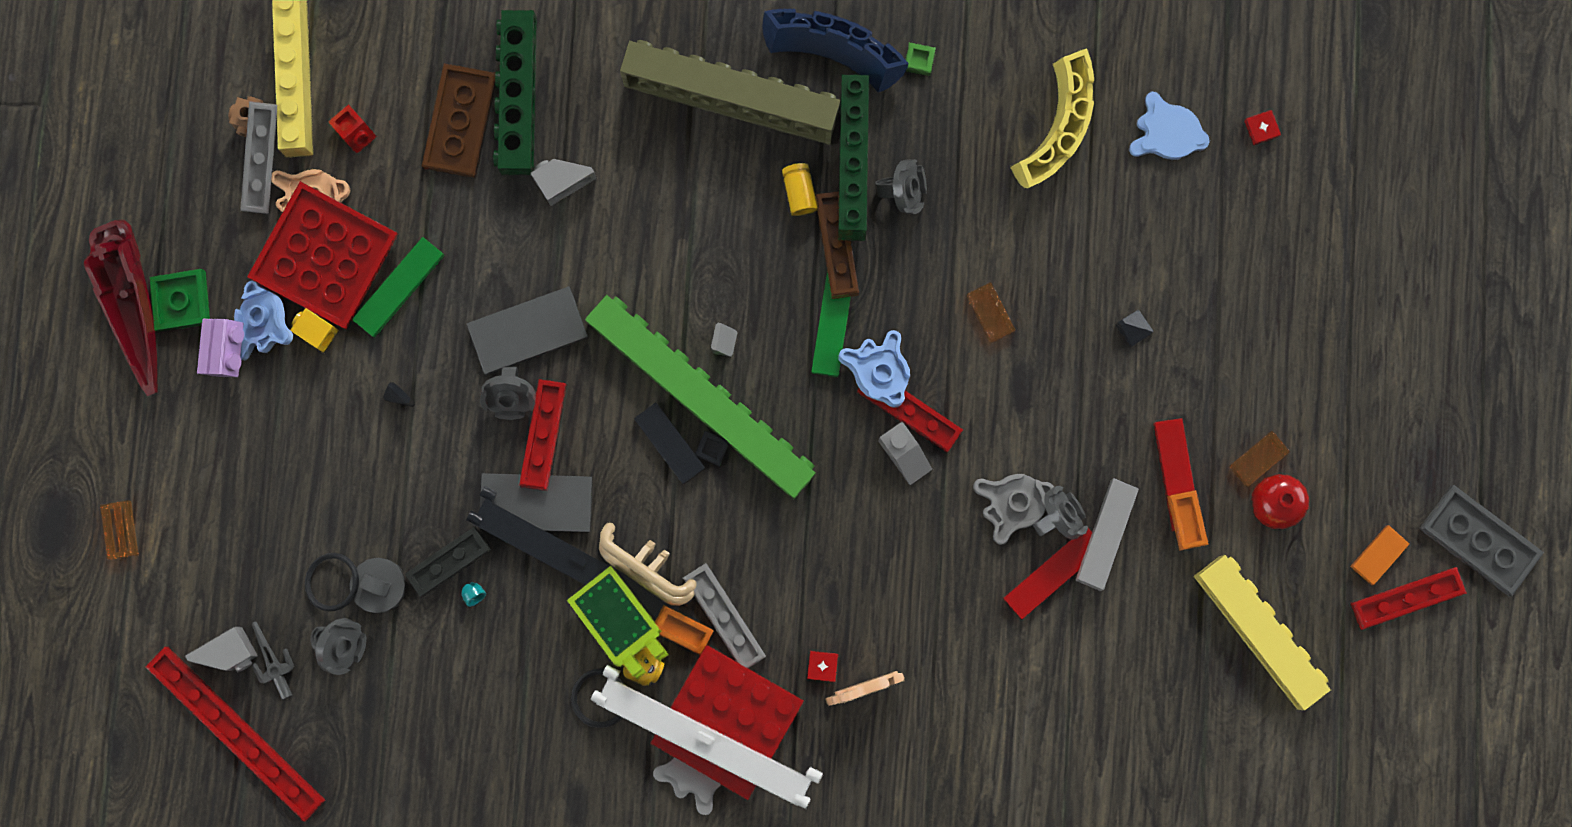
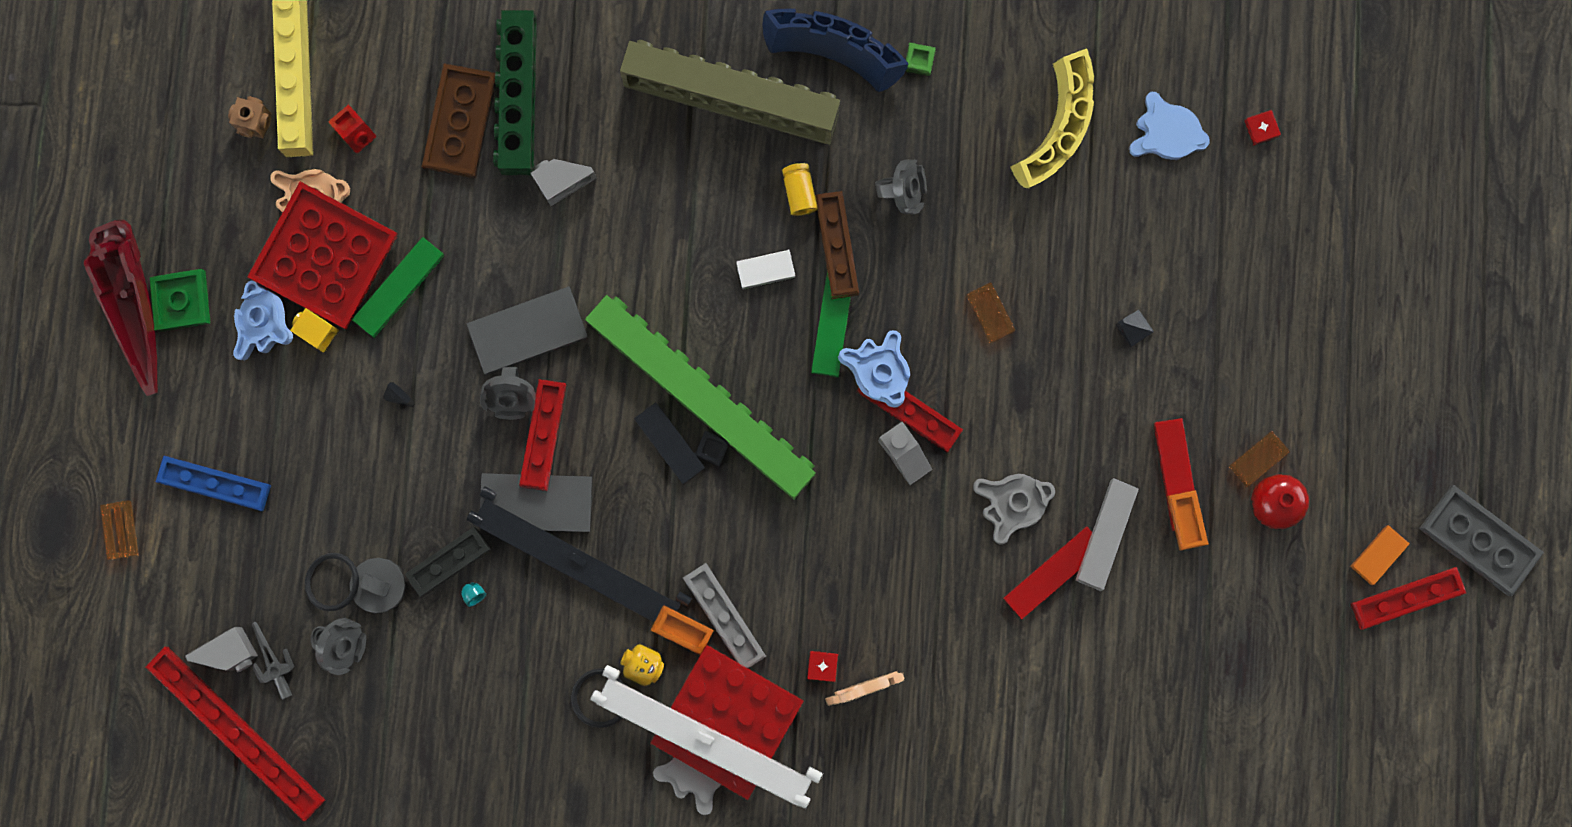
(213, 483): none -> blue tile
(220, 347): lavender brick -> none
(258, 157): light grey tile -> none
(617, 621): tile -> none
(640, 573): tan piece -> none
(723, 340): light grey slope -> none
(765, 269): none -> white tile
(853, 158): dark green brick -> none
(1063, 513): dark grey tile -> none
(1262, 632): light yellow brick -> none

